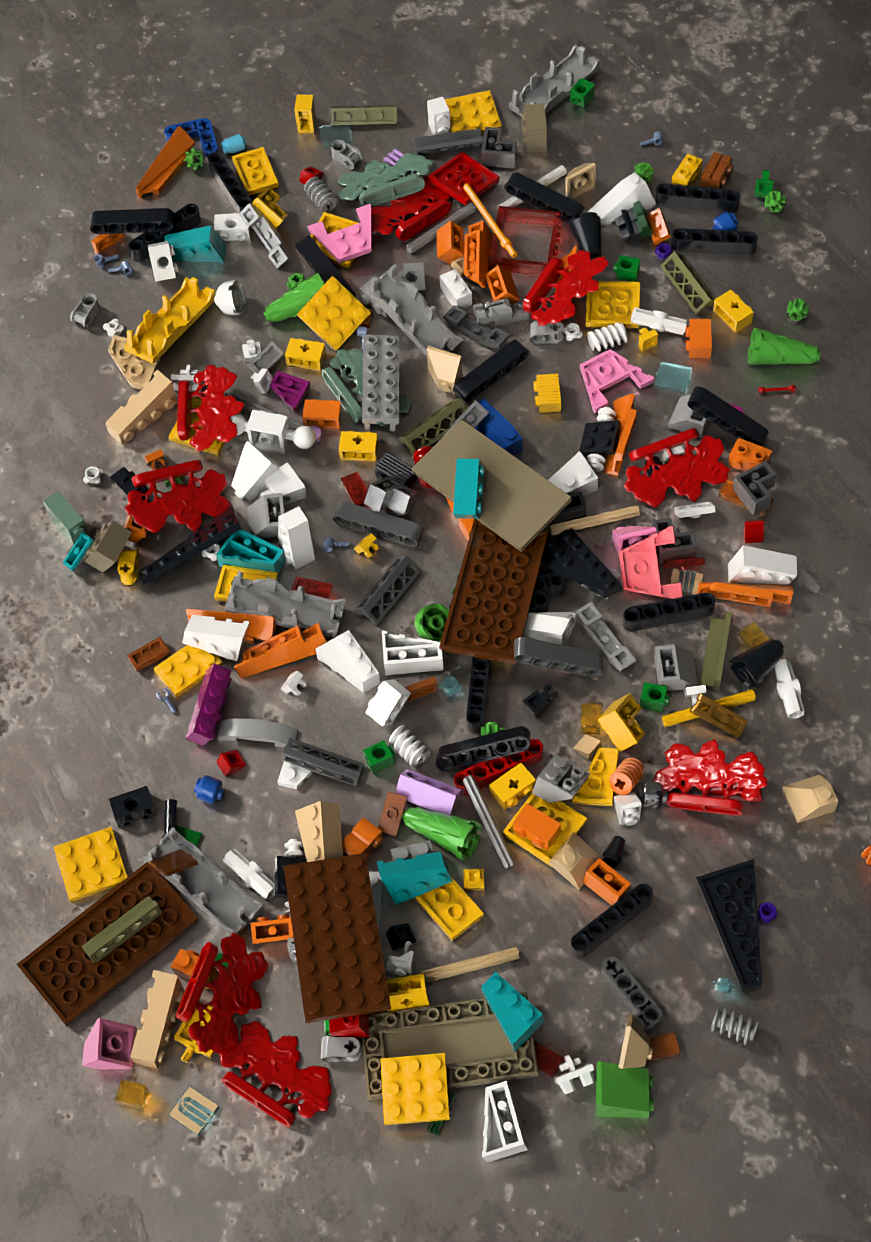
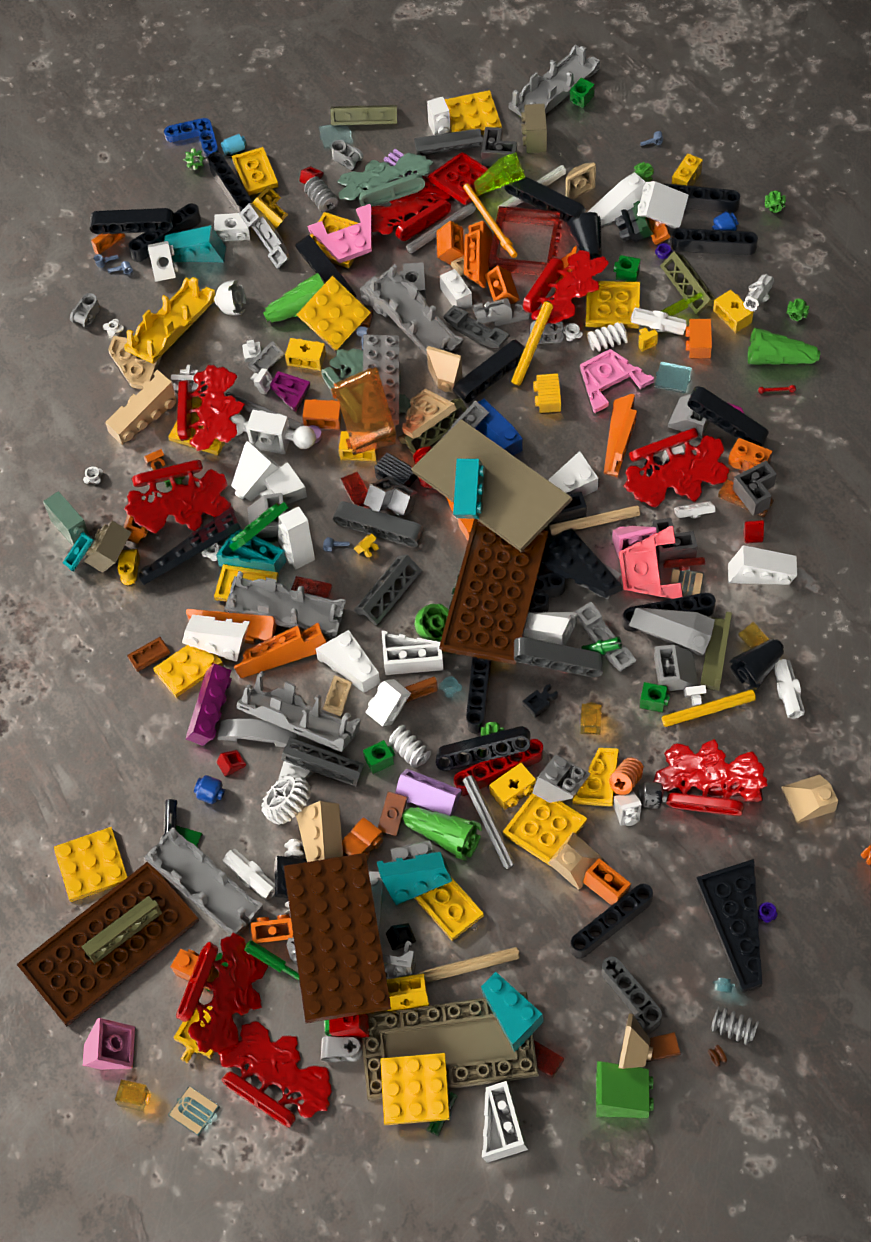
(122, 803): black brick -> none
(123, 484): black brick -> none
(157, 1020): tan wedge -> none
(166, 164): orange wedge -> none
(167, 700): sand blue hand -> none
(173, 862): reddish brown piece -> none
(257, 525): none -> green plate
(269, 958): none -> green axle
(286, 798): none -> white gear
(291, 712): none -> light grey piece
(292, 682): white tile -> none
(294, 280): bright green gear -> none
(305, 113): yellow brick -> none
(337, 695): none -> tan plate
(365, 411): none -> clear orange windscreen
(426, 412): none -> tan plate
(473, 879): yellow tile -> none
(501, 173): none -> clear neon green slope
(532, 343): none -> yellow axle
(536, 827): orange brick -> none
(565, 1079): white hips -> none
(587, 746): tan slope -> none
(600, 438): black plate -> none
(603, 646): none -> green pin
(613, 853): black cone -> none
(620, 722): yellow brick -> none
(662, 204): none -> white panel
(679, 628): none -> light grey wedge
(681, 305): none -> clear neon green axle
(716, 171): dark orange brick -> none
(717, 1055): none -> reddish brown bush
(719, 716): pearl gold plate -> none
(748, 593): orange wedge -> none
(758, 292): none -> white piece
(764, 185): green plate -> none

